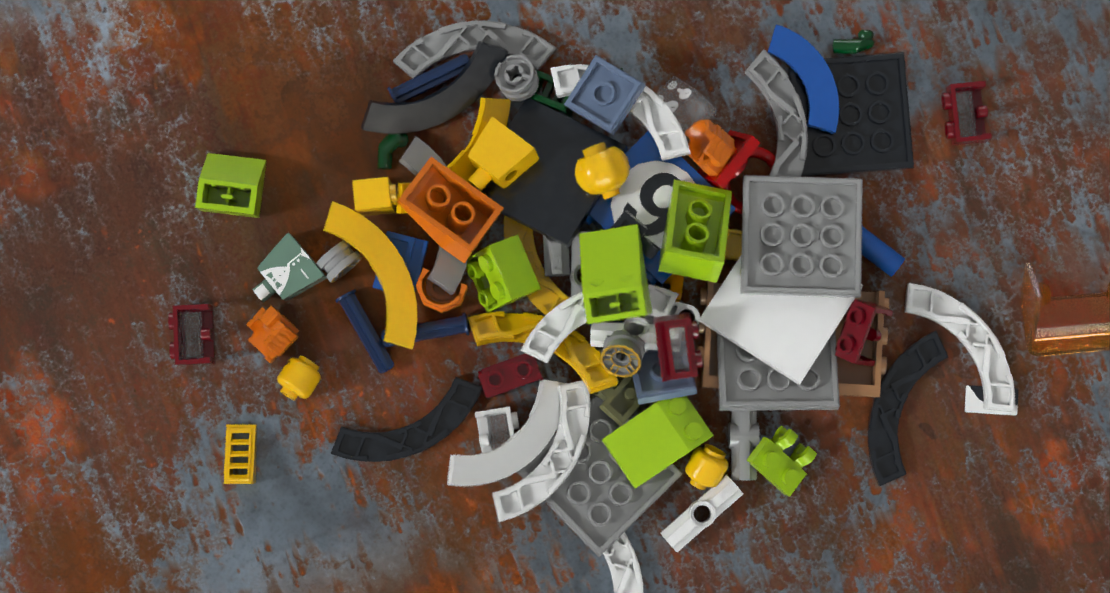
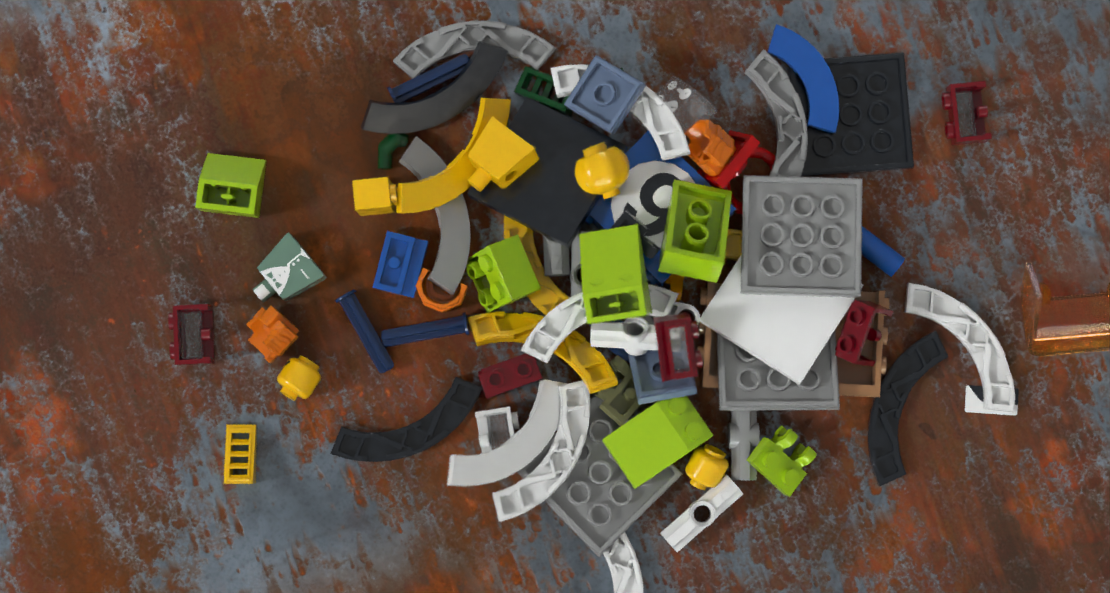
(338, 261): light grey wheel -> none
(389, 269): yellow tile -> none
(449, 209): orange slope -> none
(521, 87): light grey wheel -> none
(622, 354): light grey wheel -> none
(854, 46): dark green arm -> none

